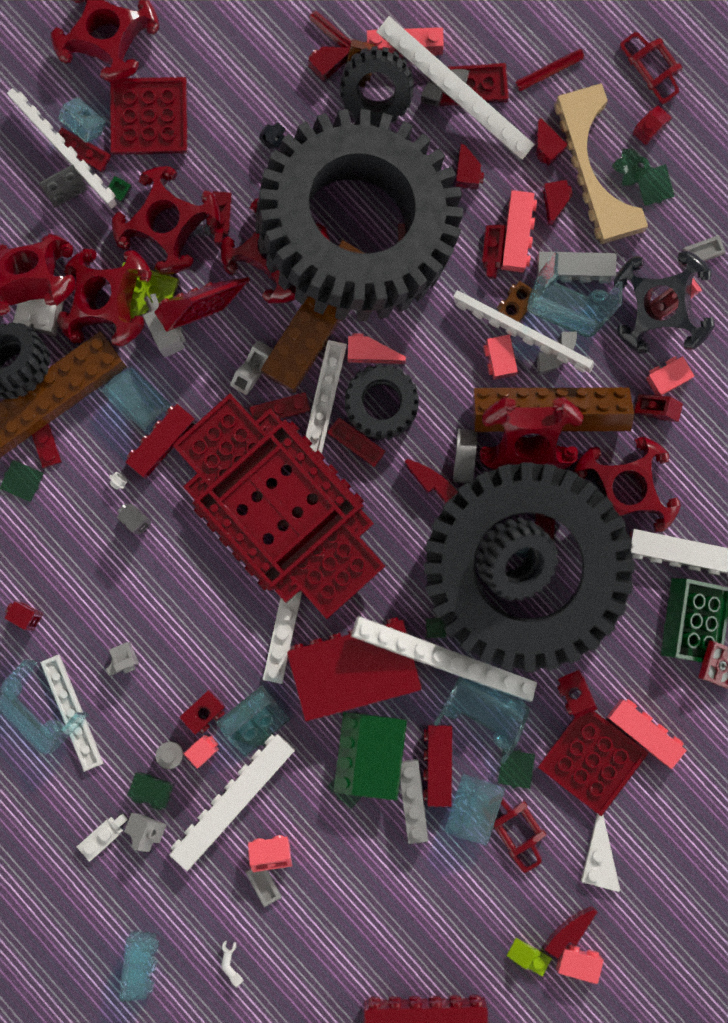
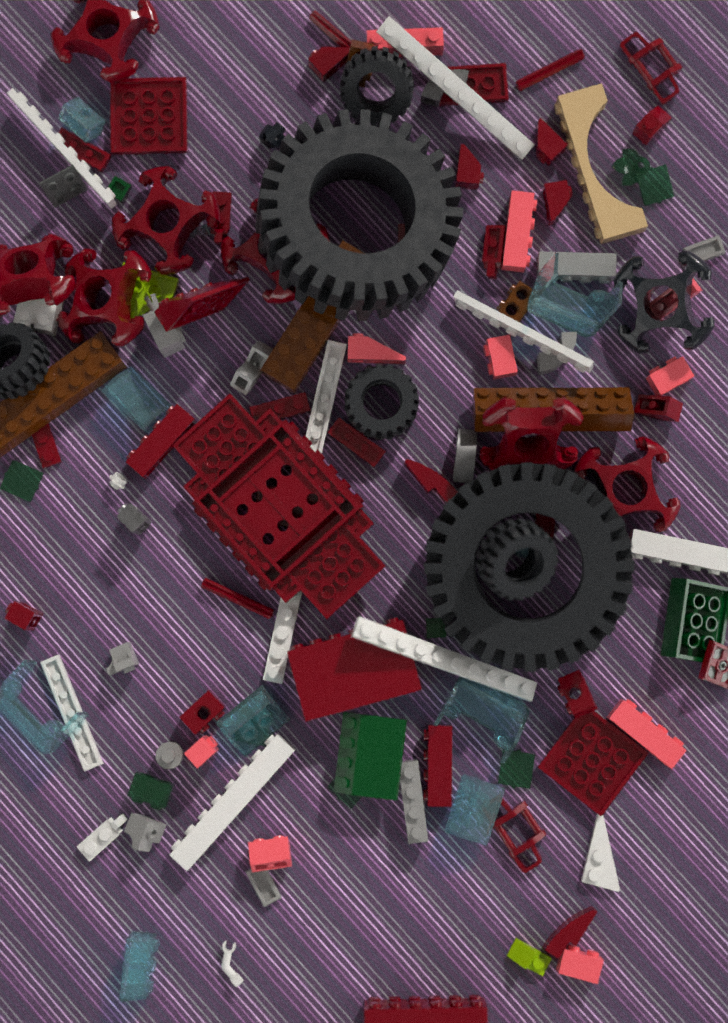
(237, 598): none -> dark red axle

